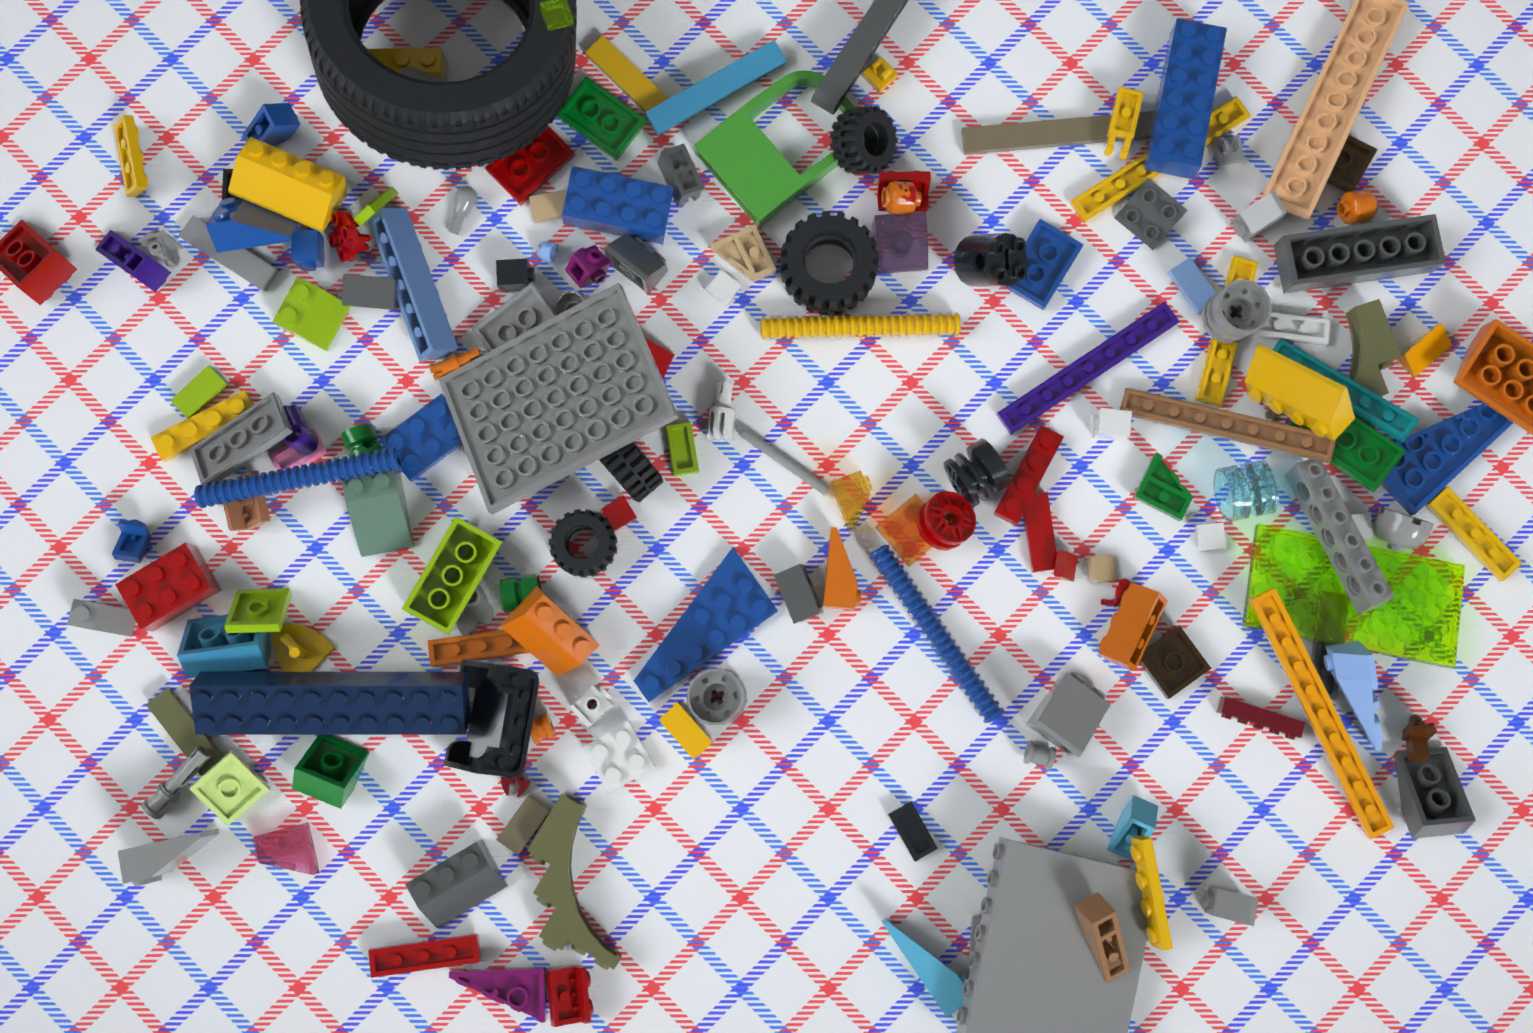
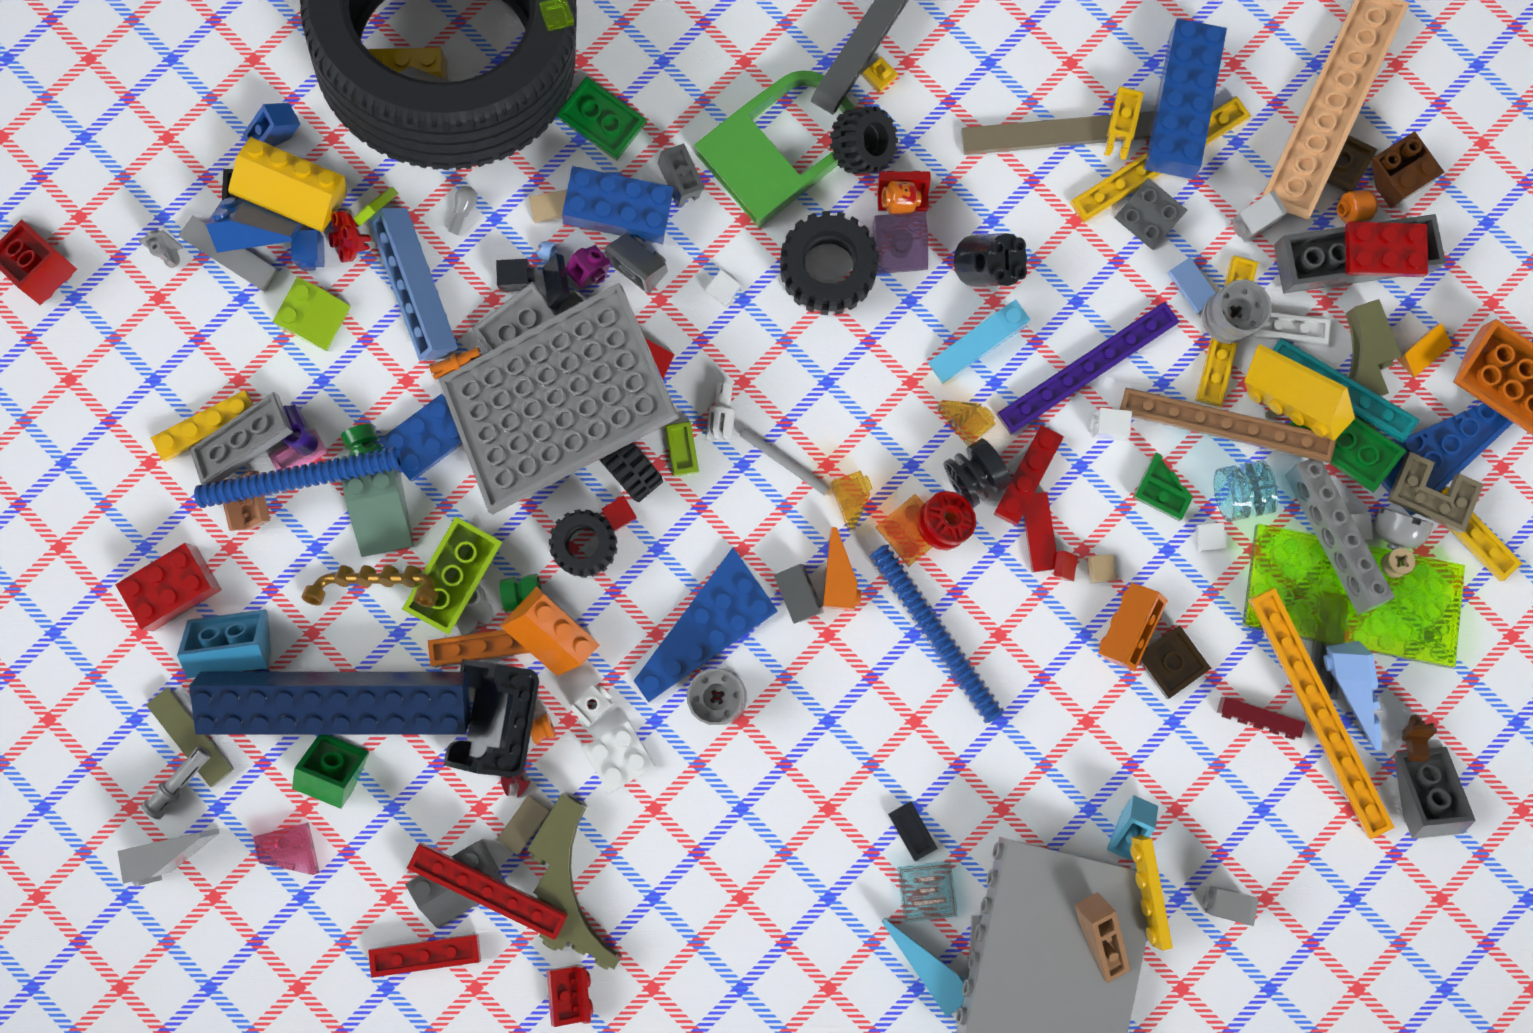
(101, 617): light grey slope -> none
(130, 156): yellow plate -> none
(132, 541): blue bracket -> none
(133, 261): dark purple slope -> none
(199, 392): lime tile -> none
(229, 787): yellowish green plate -> none
(258, 610): lime plate -> none
(299, 648): yellow shield -> none
(369, 292): dark grey panel -> none
(424, 596): none -> pearl gold bar
(487, 891): none -> red tile
(517, 987): magenta wing -> none
(532, 166): red tile -> none
(556, 281): none -> black tile
(625, 74): yellow tile -> none
(686, 730): yellow panel -> none
(715, 87): dark azure tile -> none
(746, 253): tan wing -> none
(861, 325): yellow piece -> none
(927, 891): none -> clear light blue tile
(967, 419): none -> clear yellow slope
(980, 341): none -> medium azure slope
(1039, 755): light grey bush -> none
(1048, 261): blue plate -> none
(1069, 714): light grey slope -> none
(1122, 586): red piece -> none
(1228, 150): light grey tile -> none
(1386, 249): none -> red plate
(1391, 562): none -> tan wheel
(1404, 169): none -> reddish brown slope
(1448, 510): none -> dark tan plate

